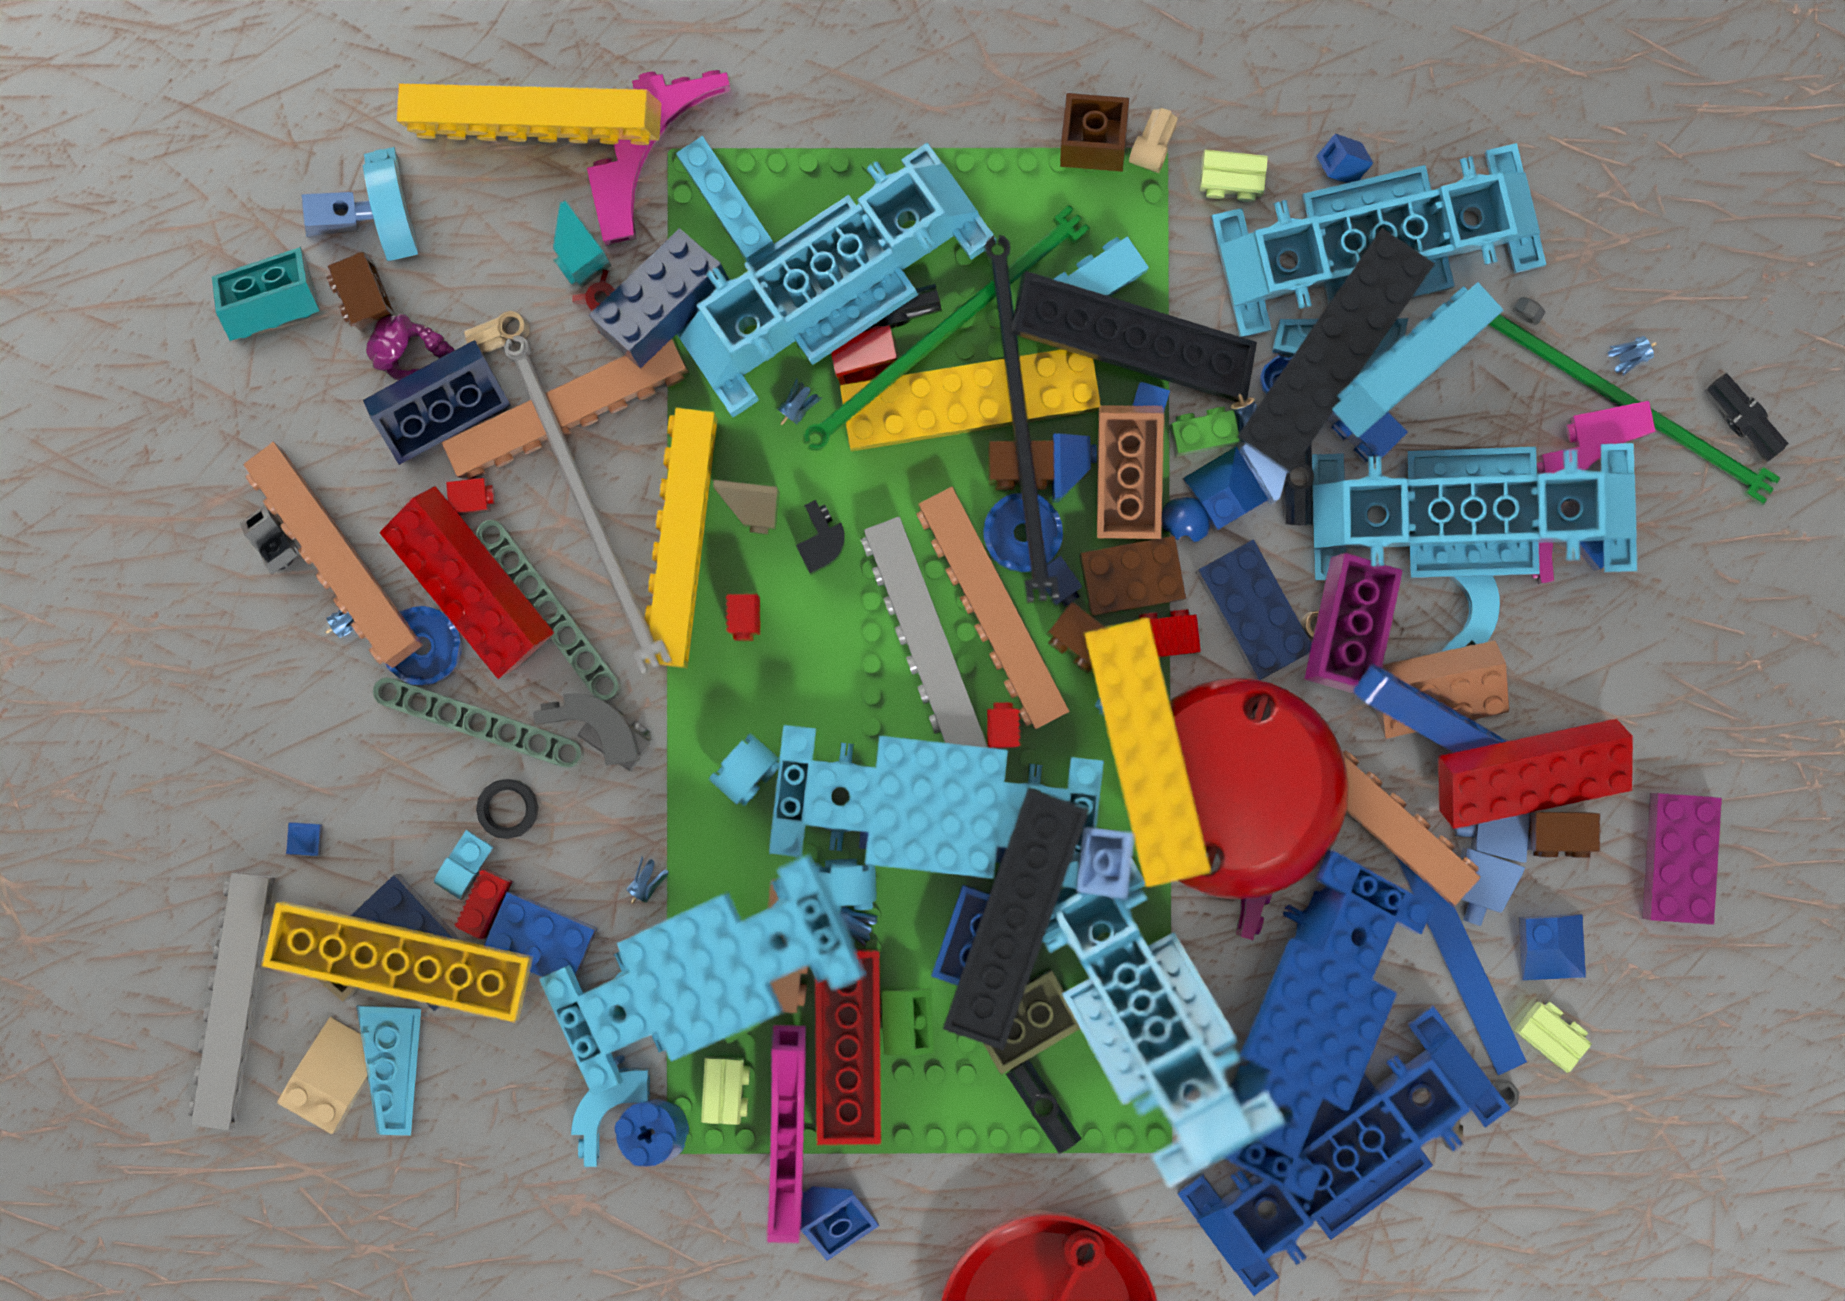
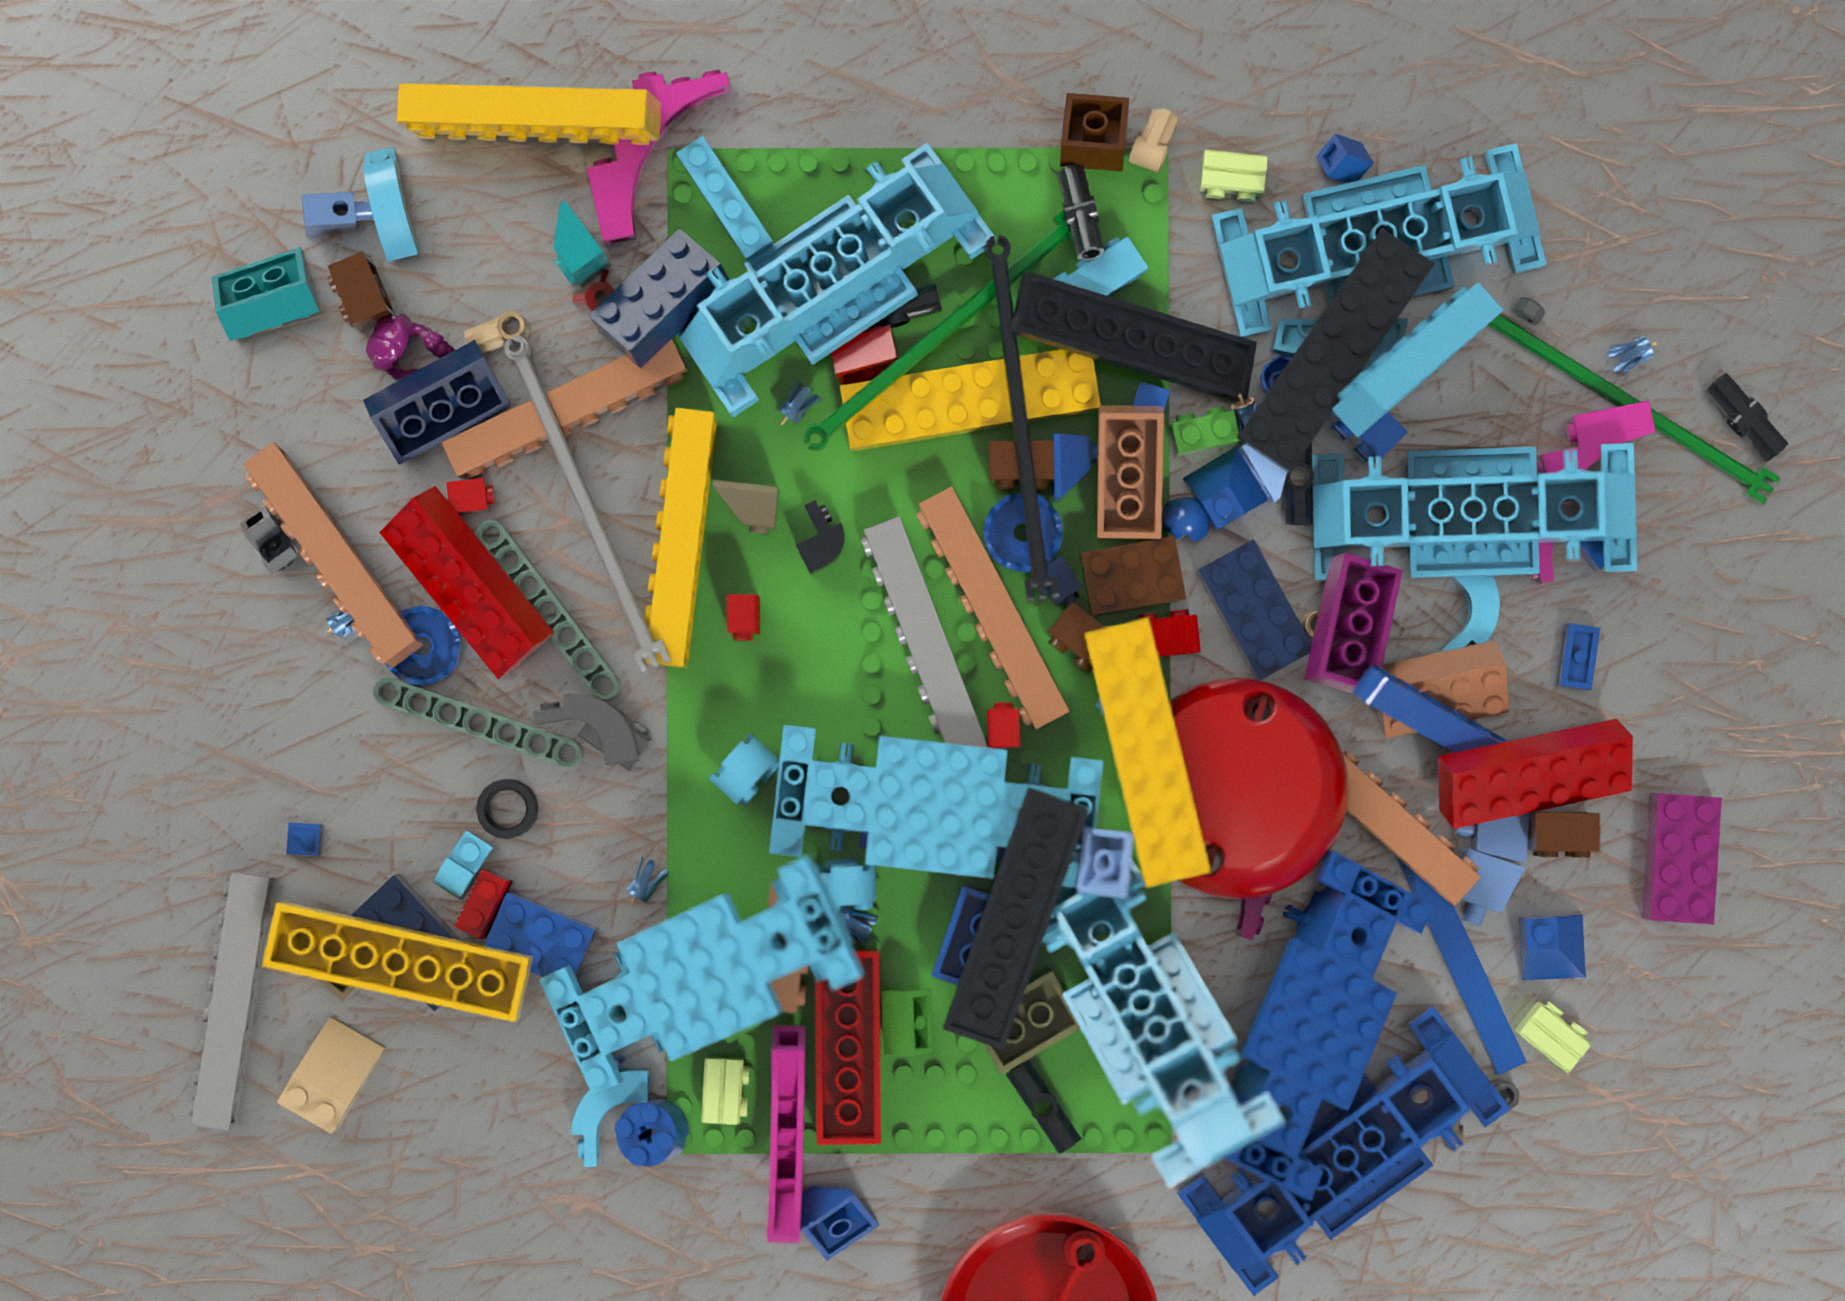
(390, 1056): medium azure wing -> none
(1080, 212): none -> black piece
(1579, 656): none -> blue plate

